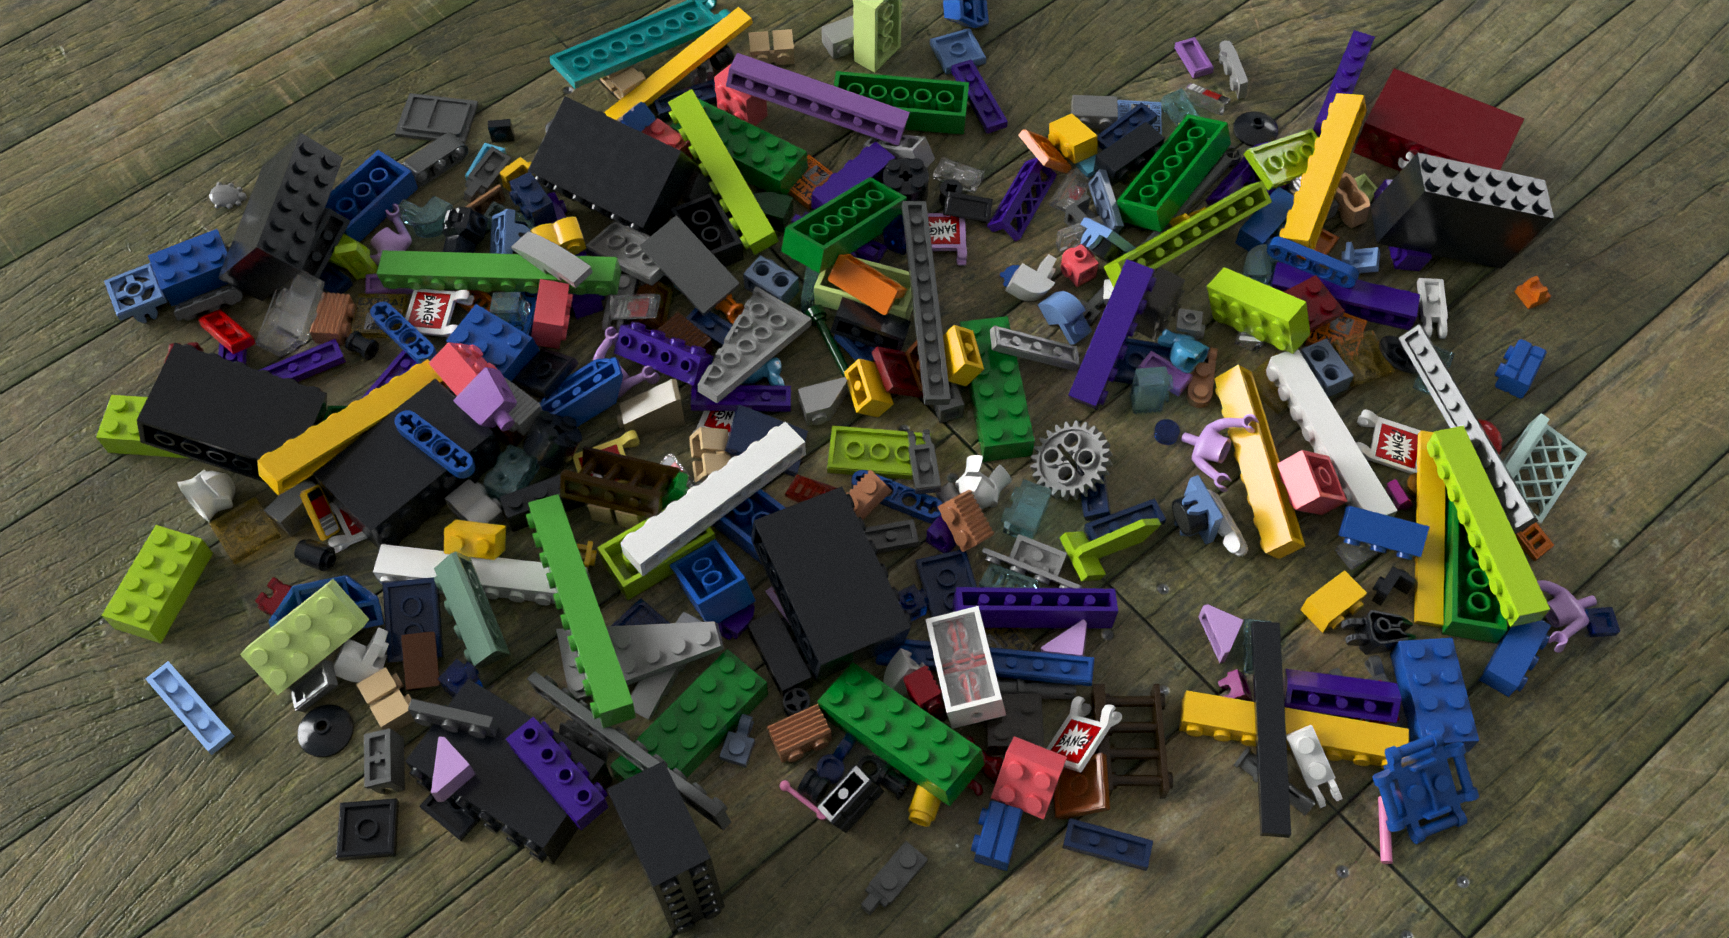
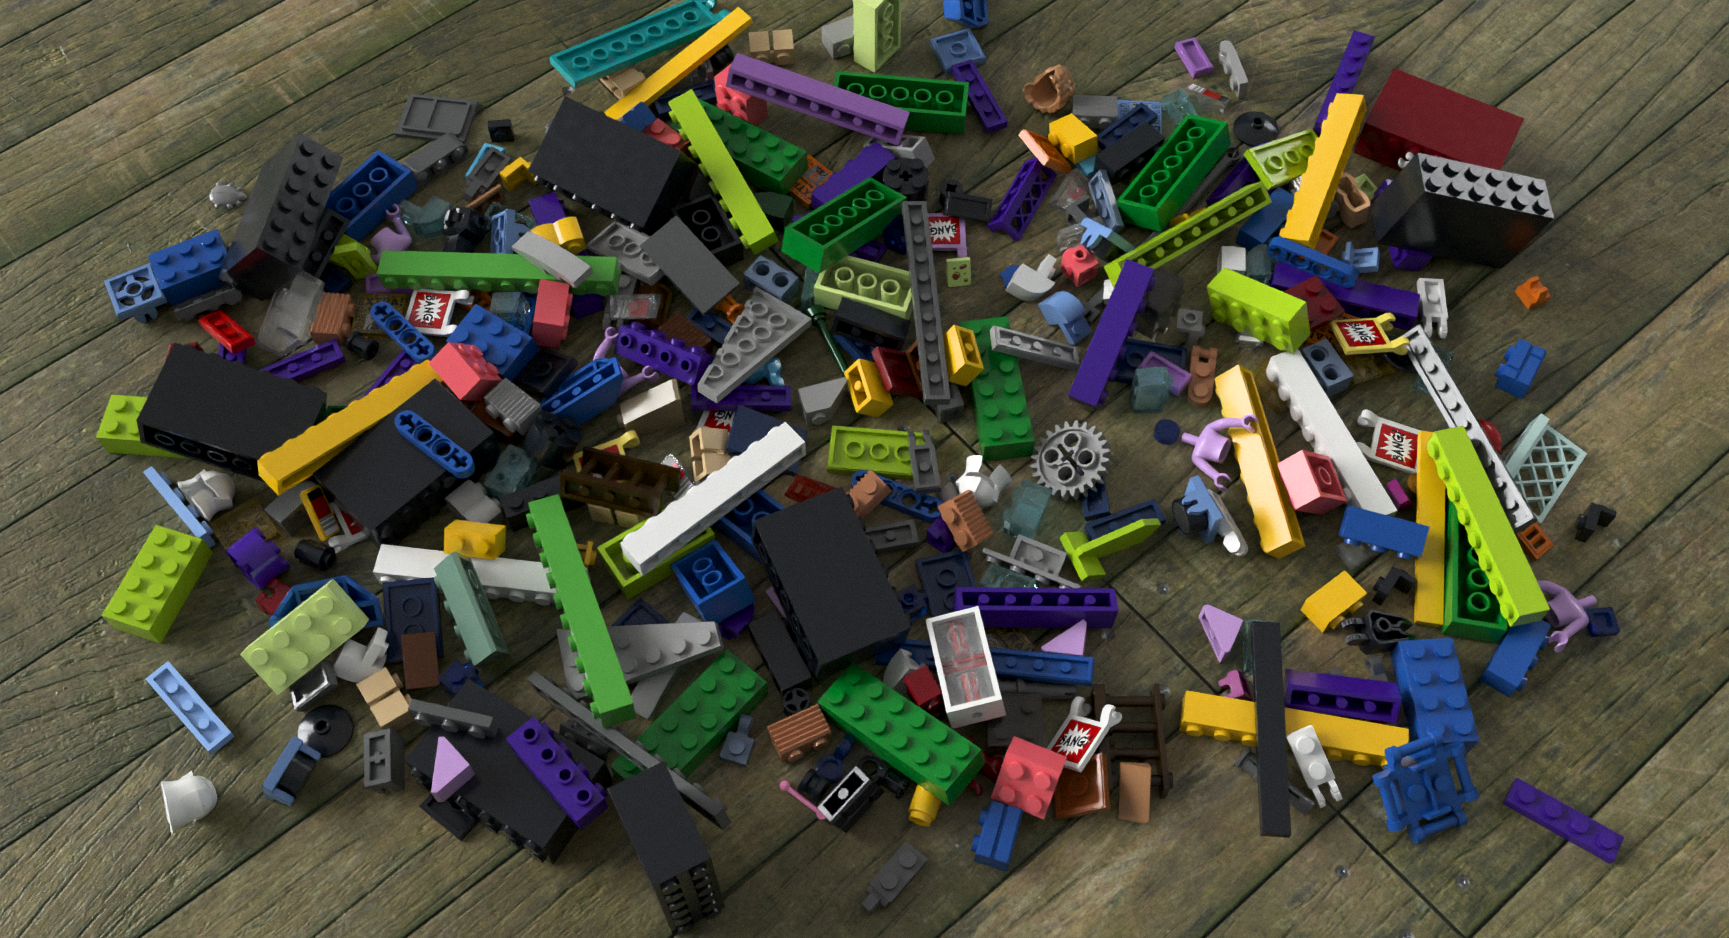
(175, 499): none -> light blue plate
(187, 799): none -> white helmet
(257, 558): none -> dark purple brick
(291, 772): none -> piece
(367, 829): black tile -> none
(488, 400): medium lavender torso -> none
(532, 200): dark blue brick -> none
(676, 489): green plate -> none
(865, 283): orange panel -> none
(958, 272): none -> yellowish green slope
(966, 175): clear plate -> none
(1050, 89): none -> medium nougat hair
(1107, 844): dark blue plate -> none
(1134, 792): none -> medium nougat slope
(1185, 351): dark azure animal -> none
(1232, 258): none -> white brick
(1368, 335): none -> flag
(1385, 835): bright pink piece -> none
(1563, 820): none -> dark purple plate
(1591, 517): none -> black bracket

